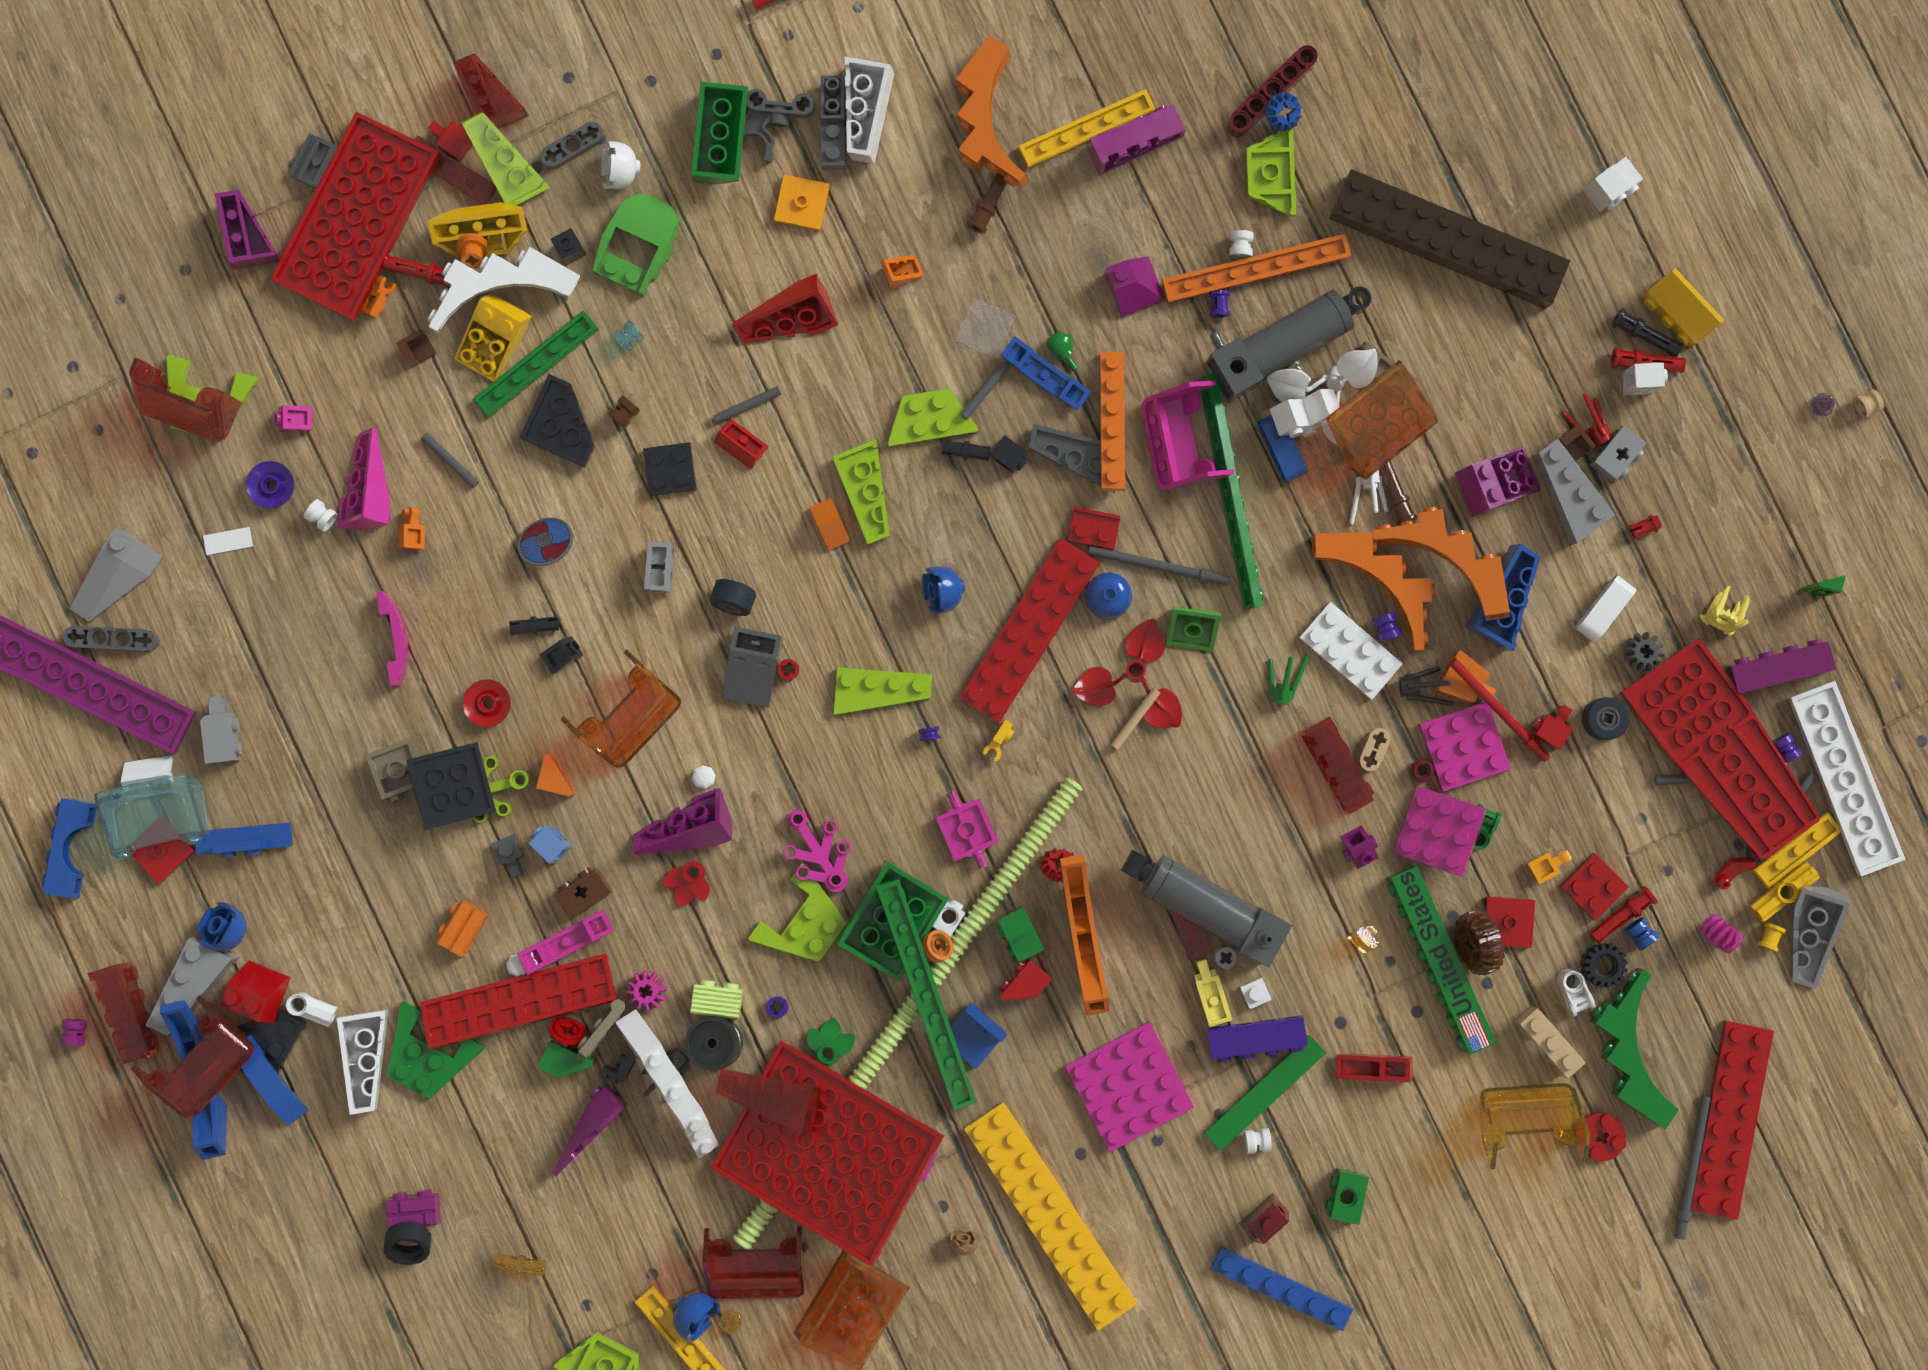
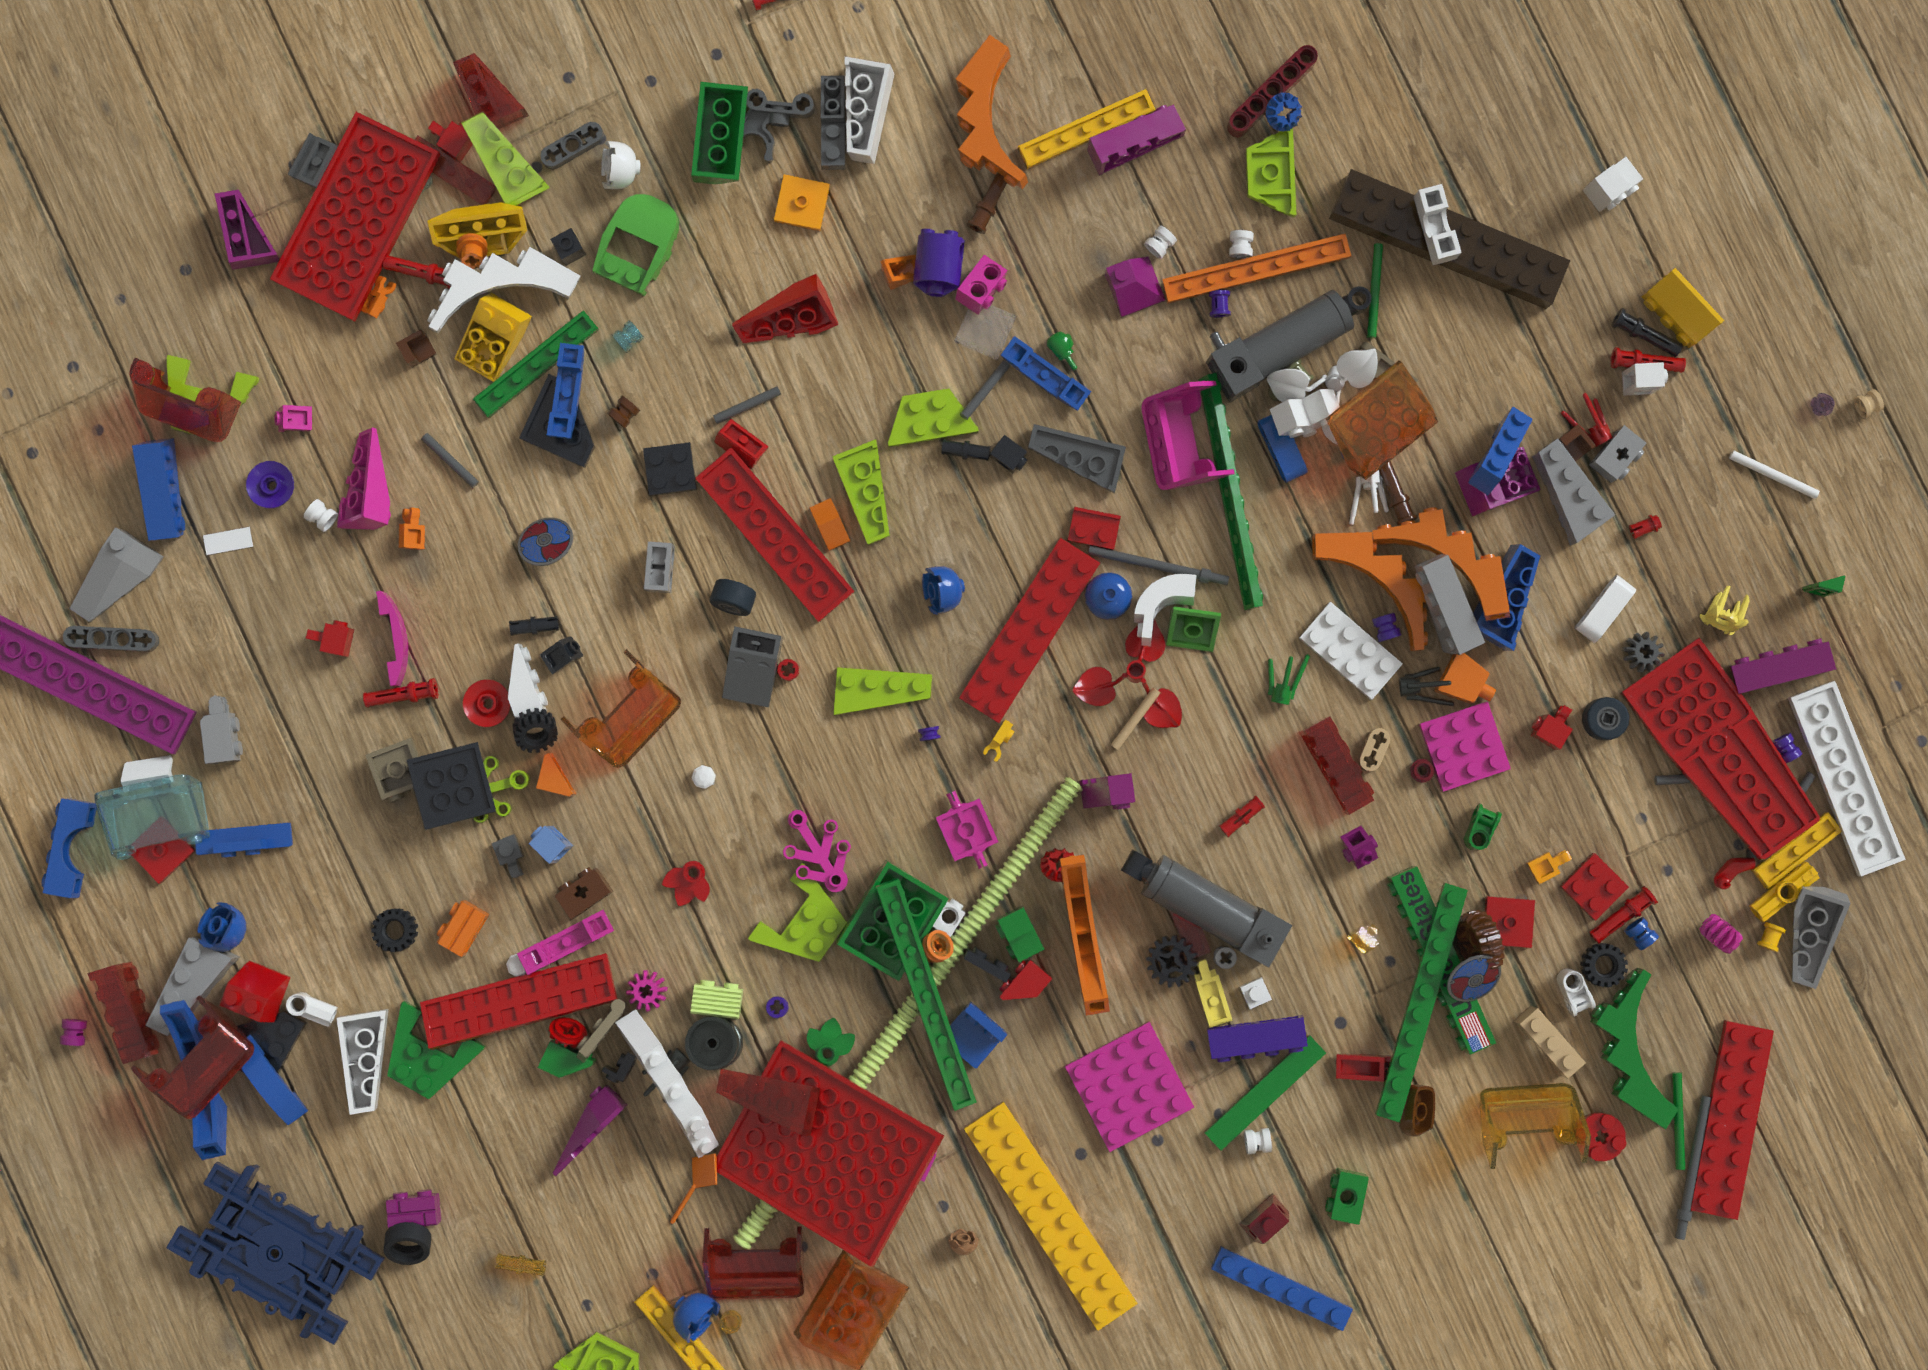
(159, 488): none -> blue wedge
(299, 1245): none -> dark blue piece
(334, 639): none -> red brick
(384, 940): none -> black tyre
(411, 692): none -> red pin
(523, 686): none -> white slope
(535, 720): none -> black tyre
(567, 391): none -> blue slope
(696, 826): magenta wedge -> none
(703, 1174): none -> orange piece
(775, 534): none -> red plate
(938, 262): none -> dark purple cylinder
(980, 284): none -> dark pink brick
(995, 968): none -> black plate
(1108, 791): none -> magenta wedge
(1112, 421): orange plate -> none
(1160, 242): none -> white wheel
(1162, 593): none -> white arch
(1183, 966): none -> black gear
(1254, 806): none -> red pin
(1375, 290): none -> green bar
(1418, 1111): none -> reddish brown piece
(1421, 1002): none -> green plate
(1440, 240): none -> white arch
(1440, 831): dark pink plate -> none
(1448, 606): none -> light grey wedge
(1472, 980): none -> shield
(1501, 451): none -> blue arch
(1529, 741): red bar -> none
(1678, 1121): none -> green bar
(1774, 474): none -> white bar

